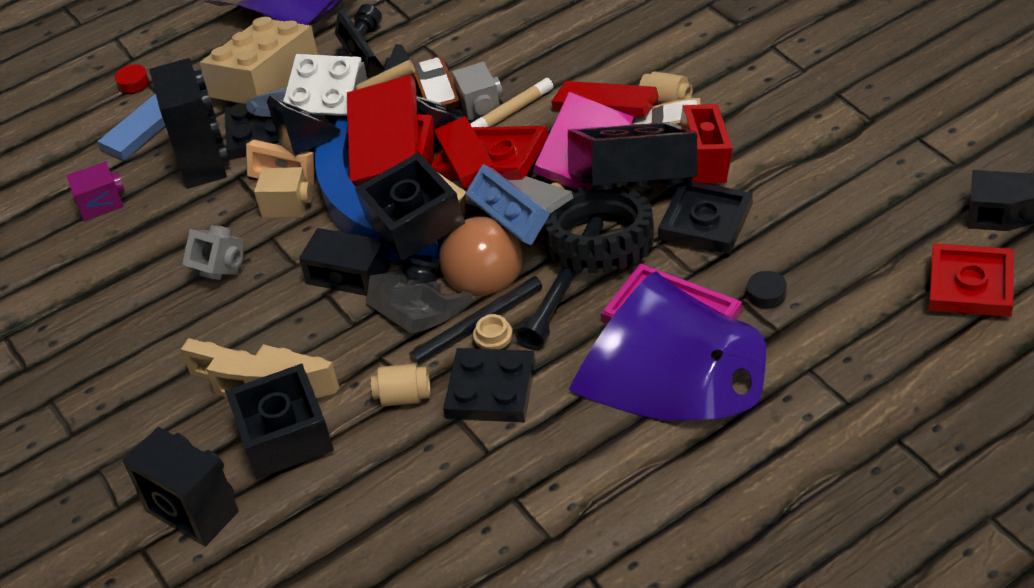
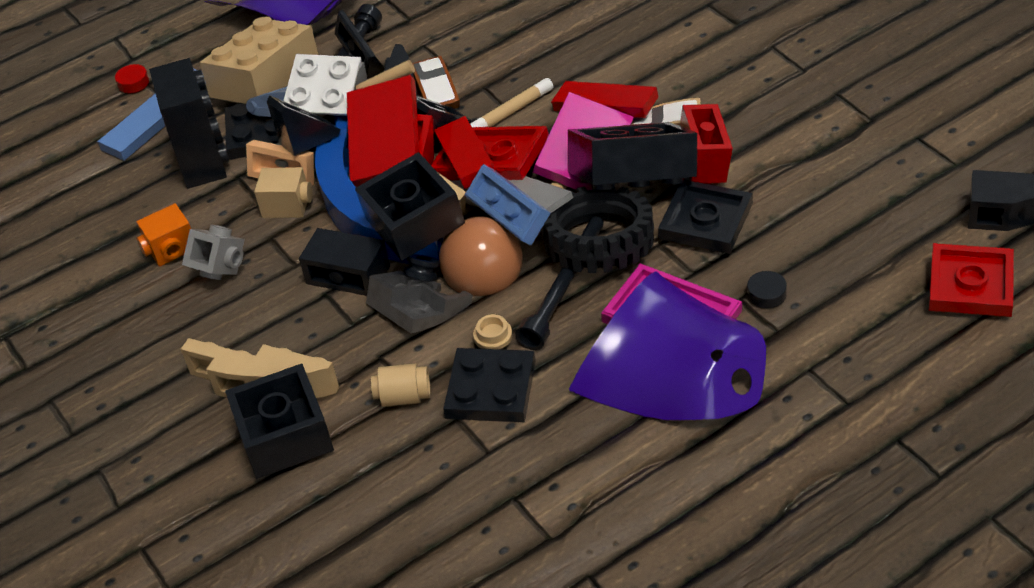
(96, 190): magenta brick -> none
(164, 234): none -> orange brick
(182, 485): black brick -> none
(468, 324): black bar -> none
(477, 90): light grey brick -> none
(669, 86): tan brick -> none

